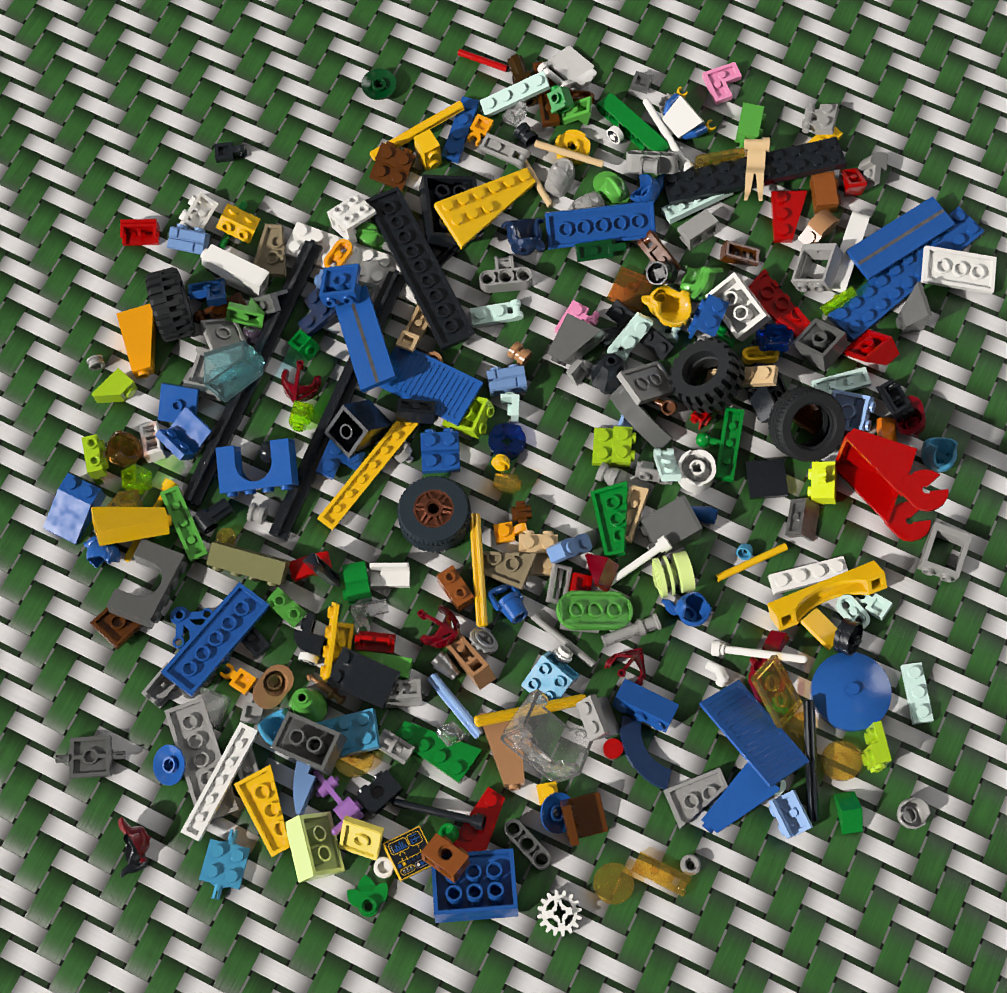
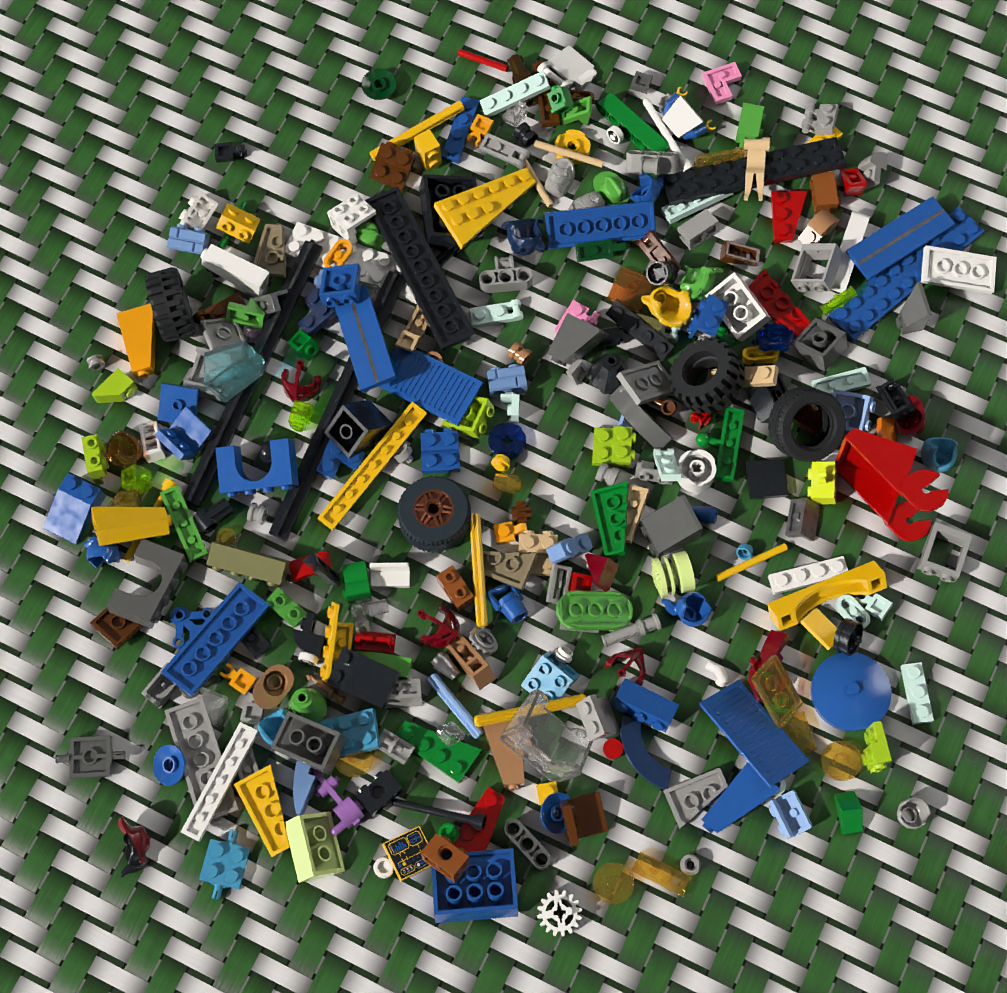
(139, 232): red hinge -> none
(214, 291): blue plate -> none
(361, 838): light yellow plate -> none
(367, 893): green plate -> none
(415, 411): black slope -> none
(563, 640): light grey bar -> none
(630, 335): light aqua plate -> none
(661, 546): white piece -> none
(719, 648): white piece -> none
(811, 754): black axle -> none
(873, 348): red slope -> none

